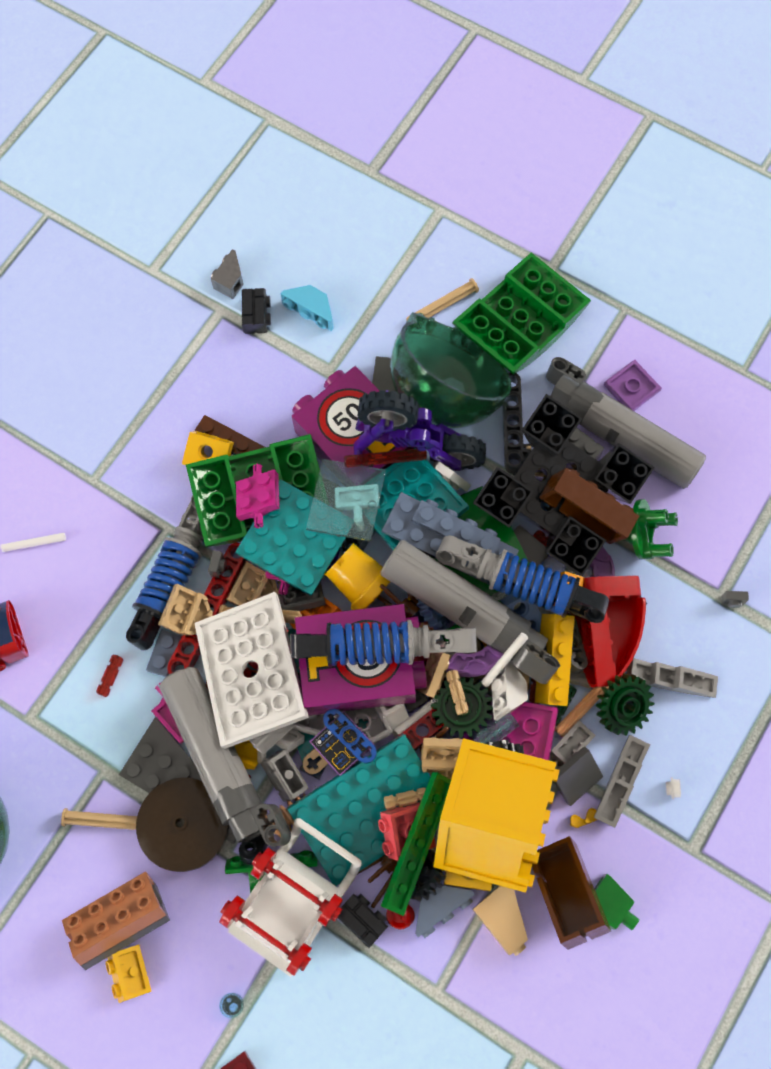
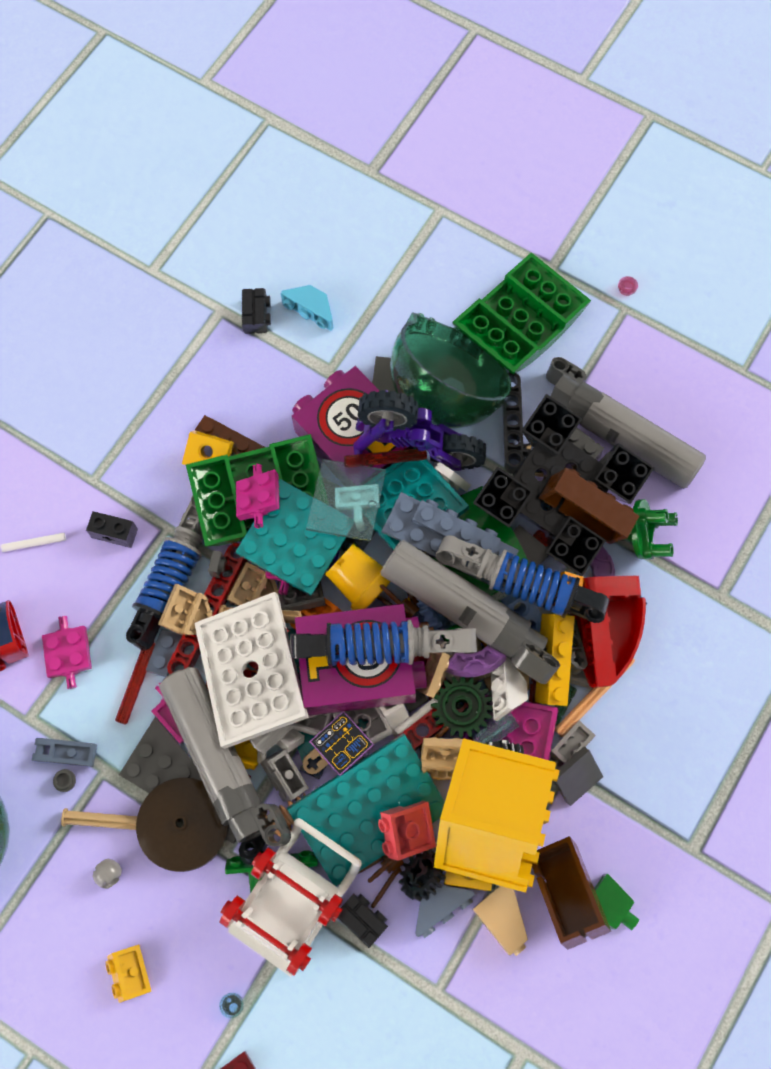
(64, 780): none -> dark grey plate
(65, 752): none -> sand blue plate
(66, 652): none -> dark pink plate
(107, 873): none -> light grey piece
(109, 675): clear red axle -> none
(112, 529): none -> black brick
(115, 920): nougat piece -> none
(134, 686): none -> clear red axle
(228, 277): flat silver slope -> none
(333, 728): blue beam -> none
(401, 922): red hat -> none
(404, 799): tan axle -> none
(416, 845): green plate -> none
(449, 299): tan axle -> none
(457, 692): tan axle -> none
(505, 658): white bar -> none
(576, 821): yellow piece -> none
(621, 781): light grey slope -> none
(625, 704): dark green gear -> none
(627, 285): none -> clear pink plate
(632, 385): medium lavender tile -> none
(673, 788): white plate -> none
(675, 678): light grey slope -> none
(734, 599): dark grey plate -> none

